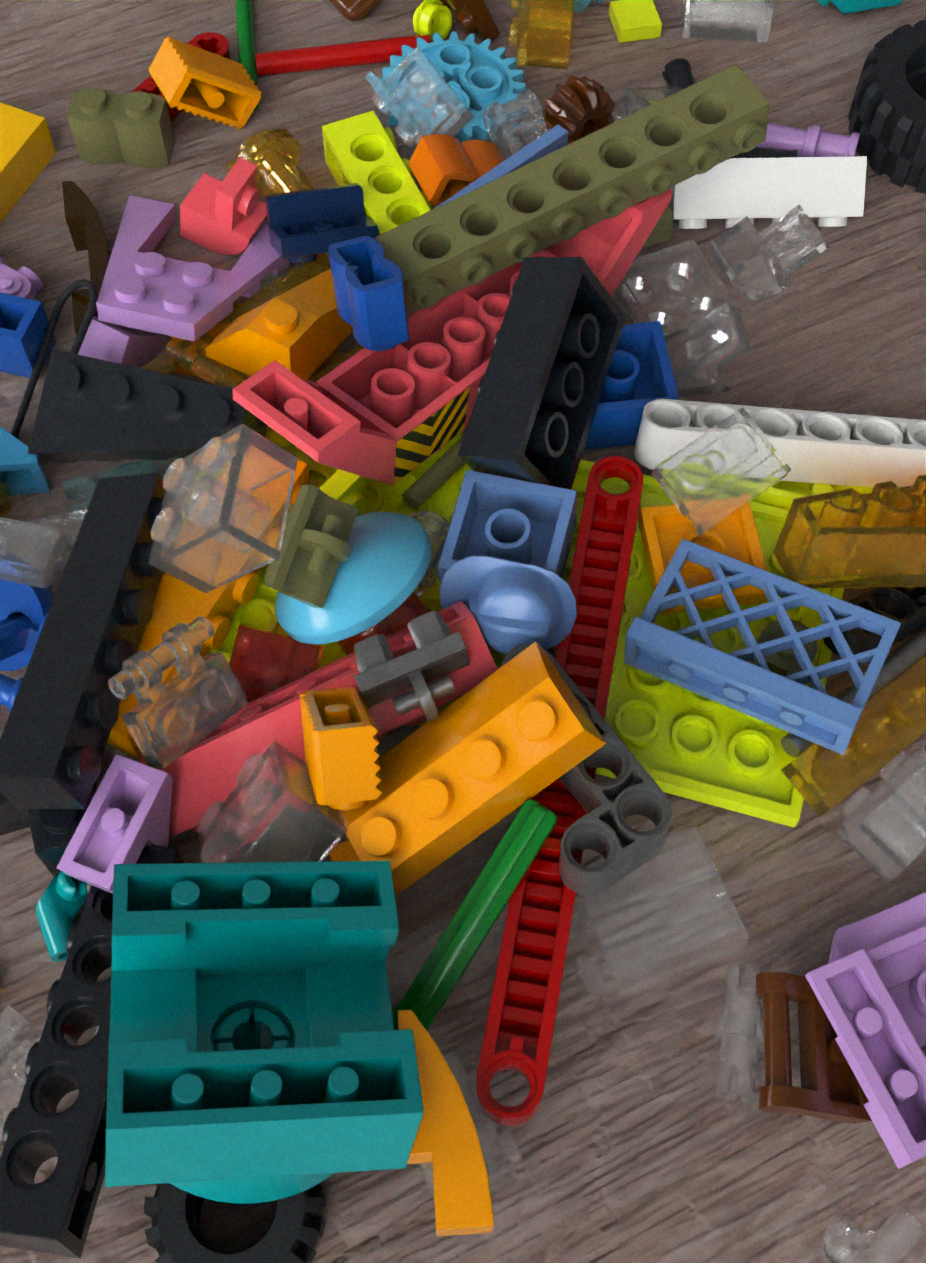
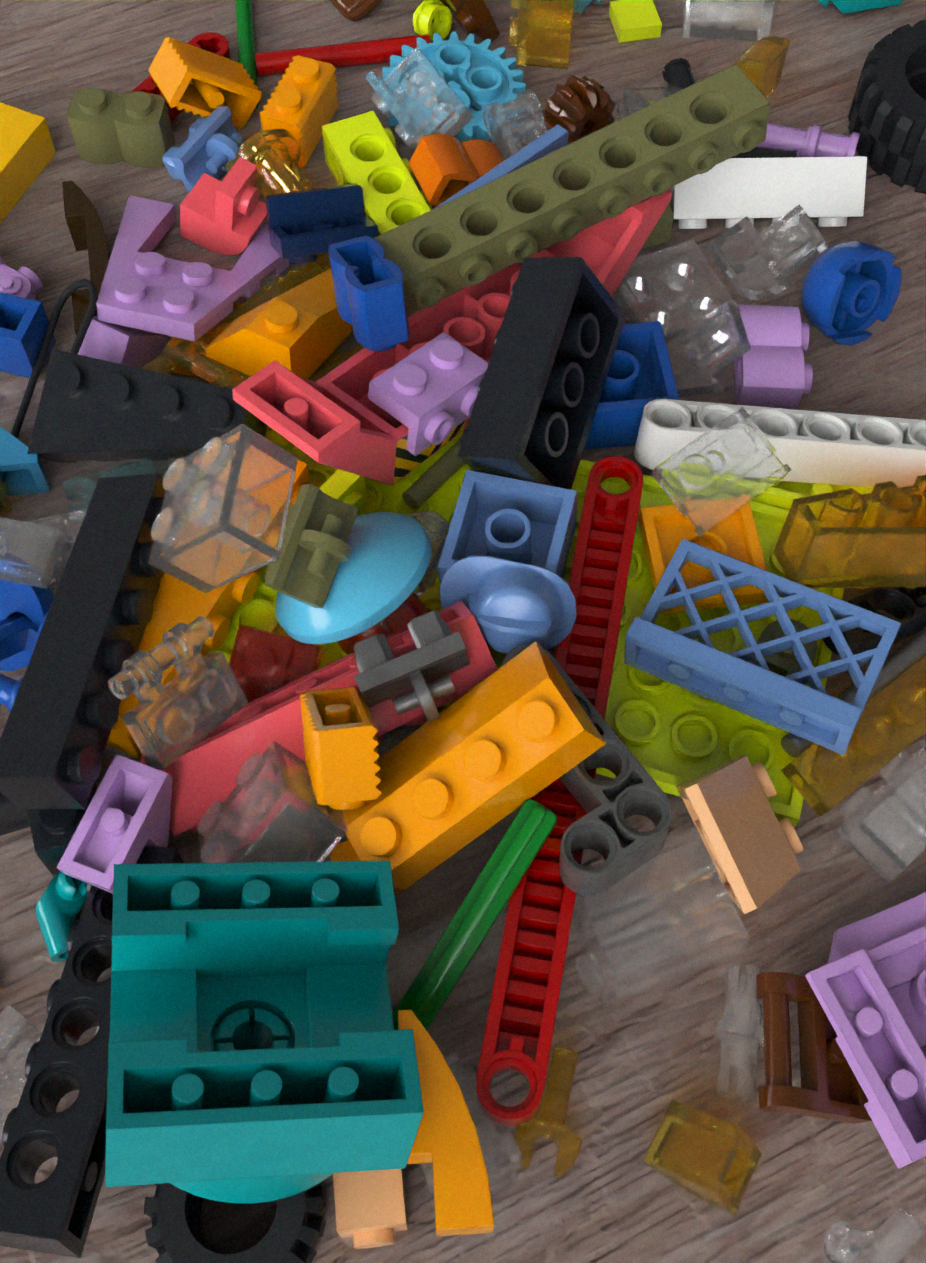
(207, 150): none -> medium blue hips
(303, 103): none -> light orange brick
(370, 1206): none -> light nougat brick
(430, 390): none -> lavender bracket
(552, 1116): none -> clear yellow bar
(704, 1156): none -> clear yellow brick
(741, 830): none -> light nougat slope
(764, 62): none -> clear yellow brick
(774, 367): none -> lavender brick
(850, 290): none -> blue cylinder

